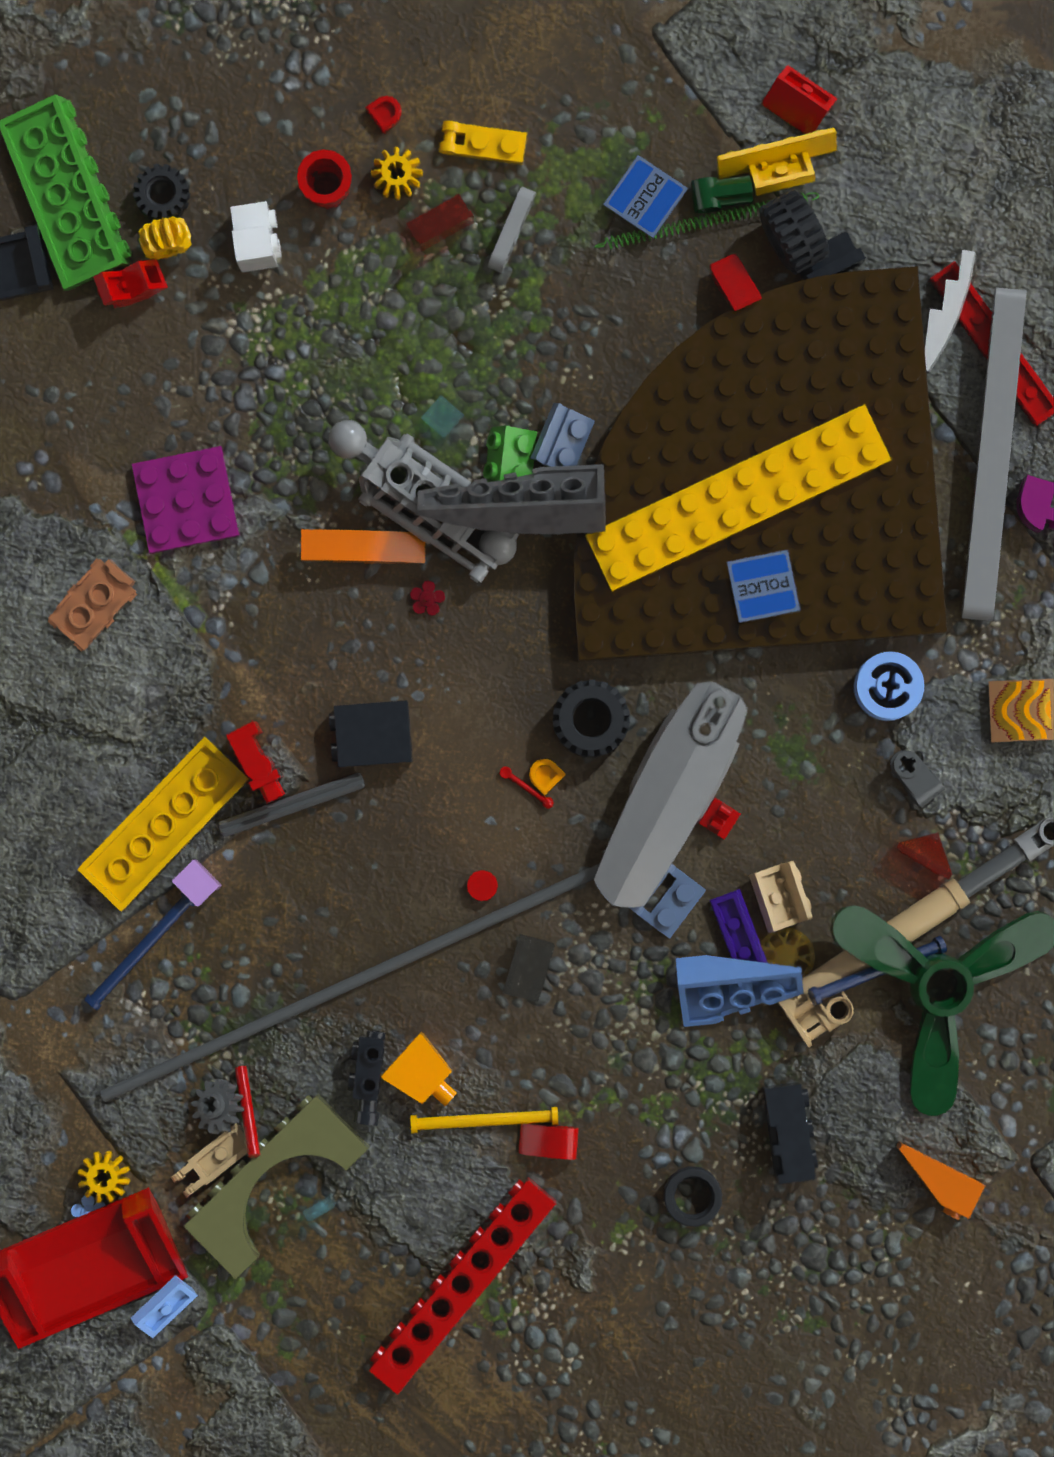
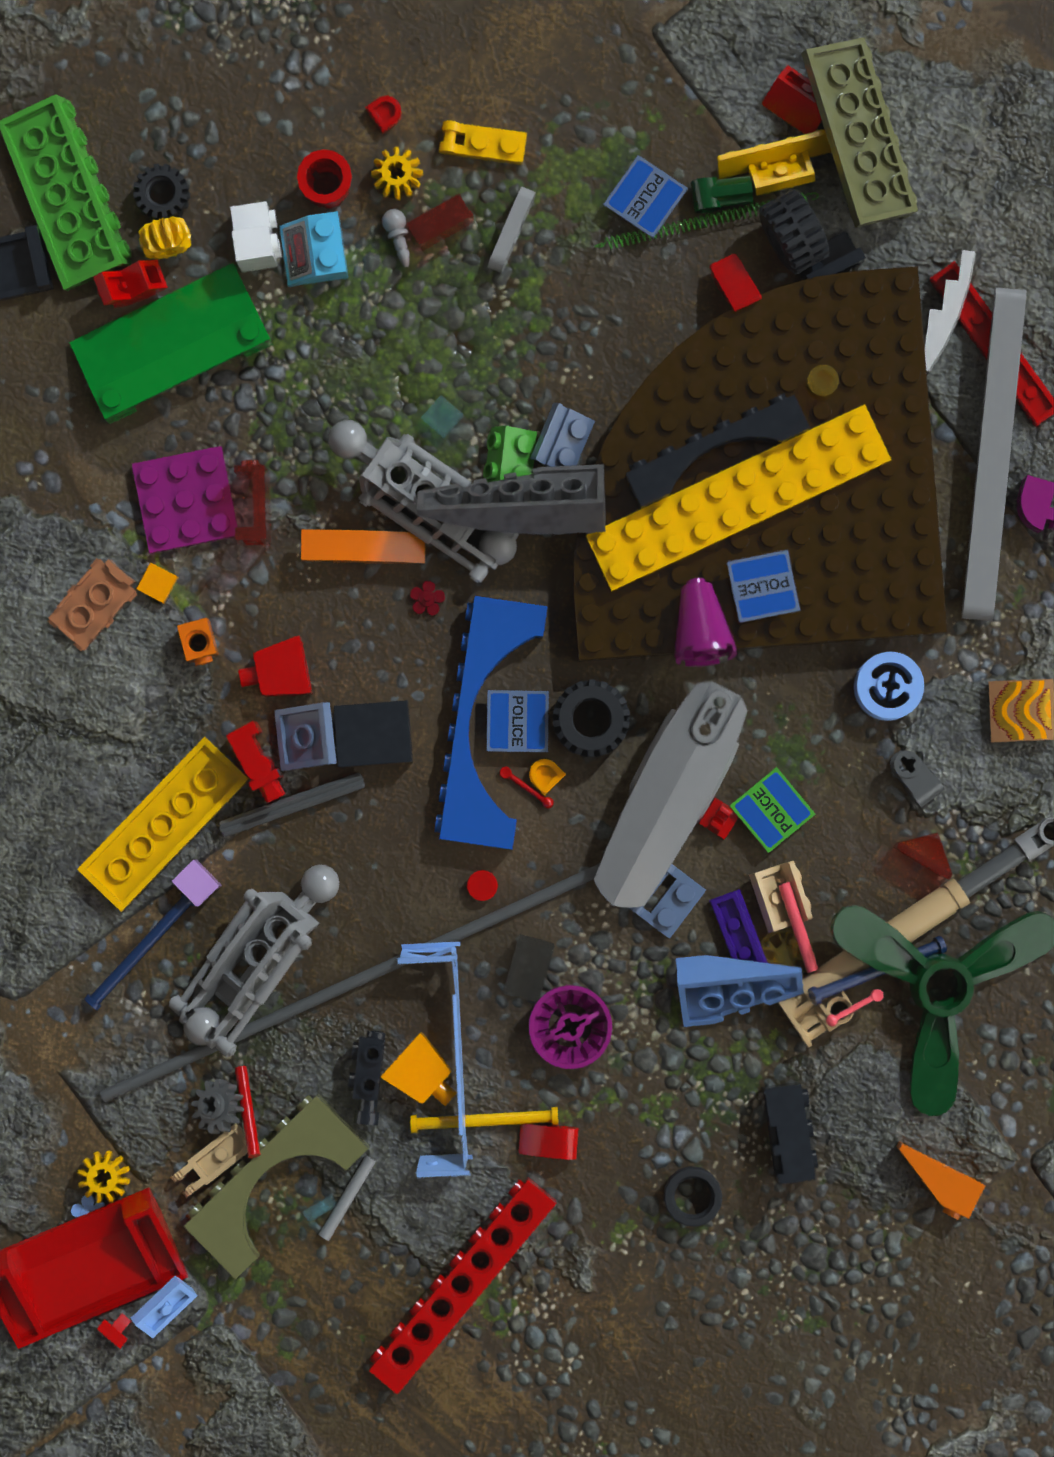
(114, 1331): none -> red tile
(157, 583): none -> light orange tile
(169, 342): none -> green slope
(191, 629): none -> orange brick
(243, 941): none -> light grey piece
(261, 532): none -> clear red panel
(279, 670): none -> red torso
(305, 736): none -> sand blue plate
(314, 249): none -> medium azure slope
(347, 1197): none -> light grey bar
(394, 223): none -> light grey bar
(449, 1163): none -> light blue piece
(494, 633): none -> blue arch
(517, 721): none -> piece
(545, 1039): none -> magenta gear
(701, 627): none -> magenta cone
(772, 424): none -> black arch
(772, 809): none -> piece
(798, 927): none -> coral bar
(823, 380): none -> clear yellow plate
(860, 132): none -> olive bracket
(876, 995): none -> coral hinge

